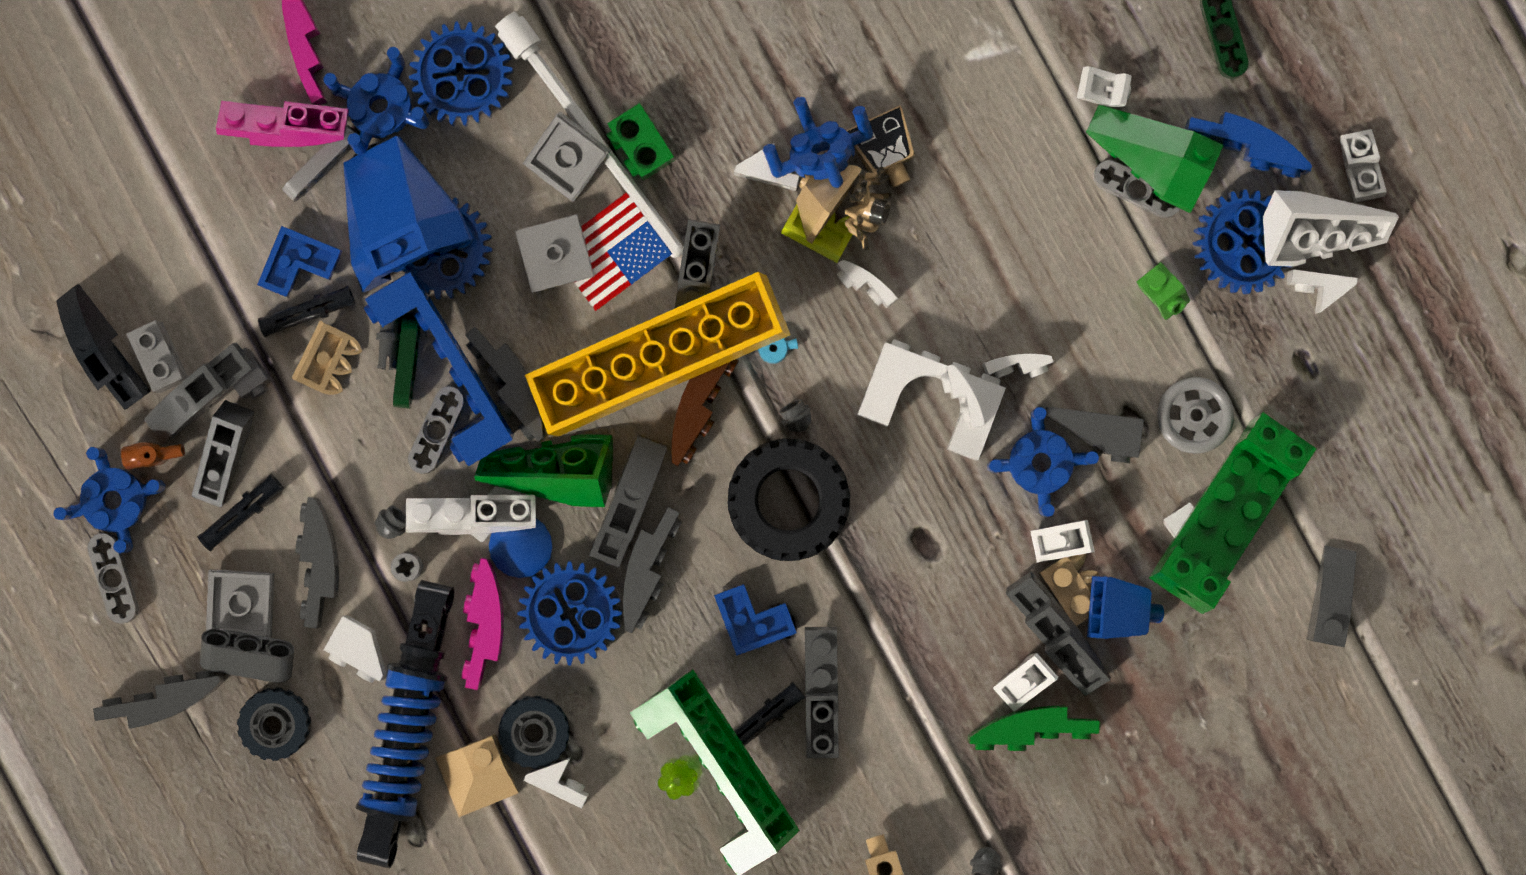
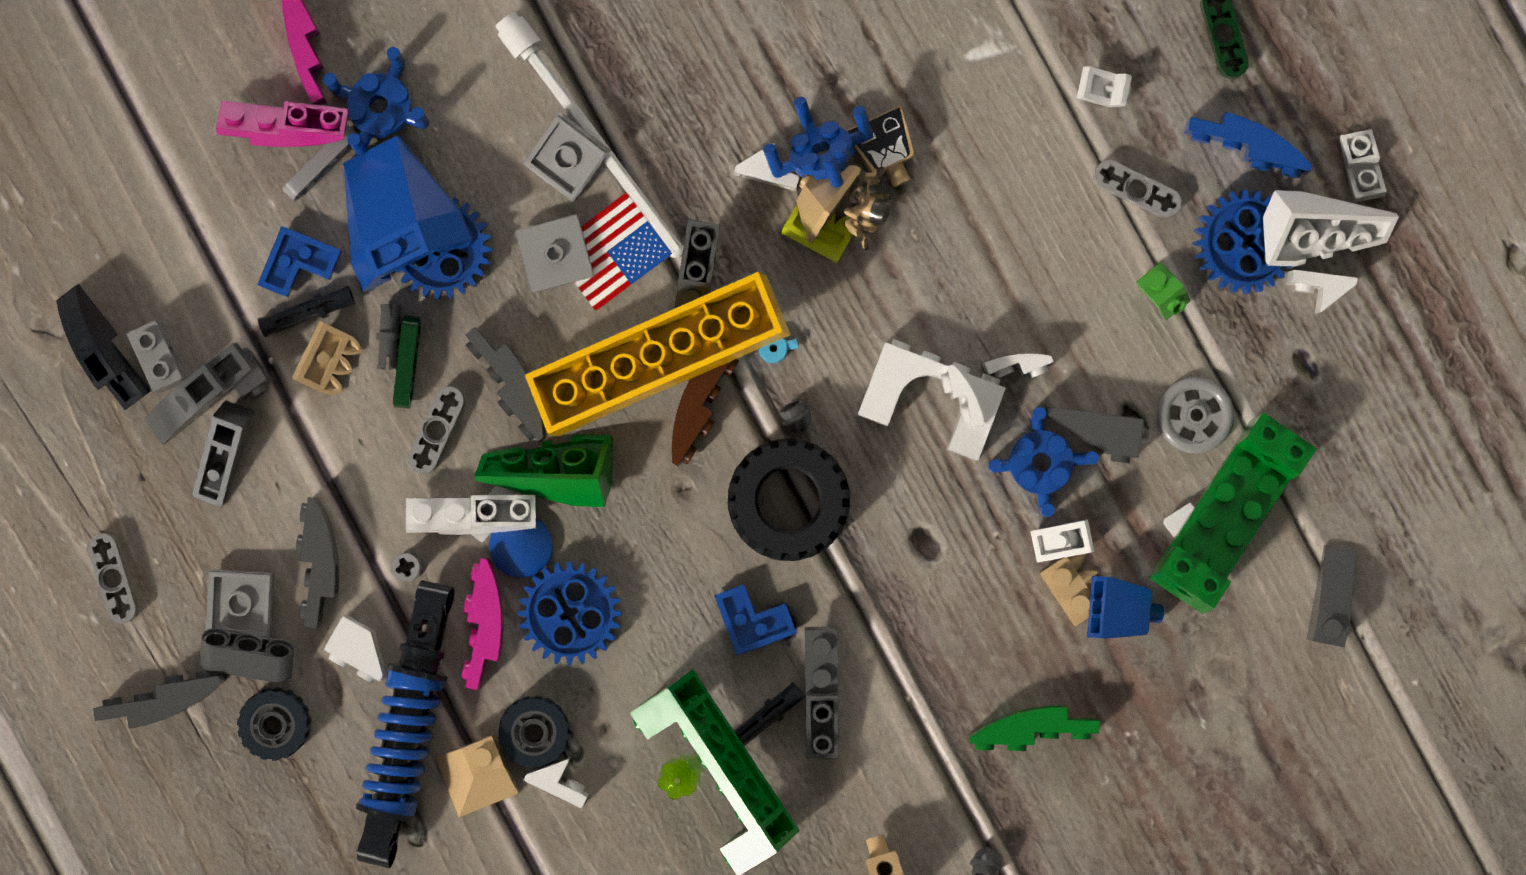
(93, 504): blue plate -> none
(149, 454): dark orange piece -> none
(269, 488): black pin -> none
(390, 522): dark grey plate -> none
(462, 103): blue gear -> none
(484, 433): blue plate -> none
(628, 500): dark grey slope -> none
(640, 581): dark grey slope -> none
(647, 138): green brick -> none
(857, 277): white slope -> none
(1025, 681): white slope -> none
(1059, 634): dark grey slope -> none
(1163, 155): green wedge -> none

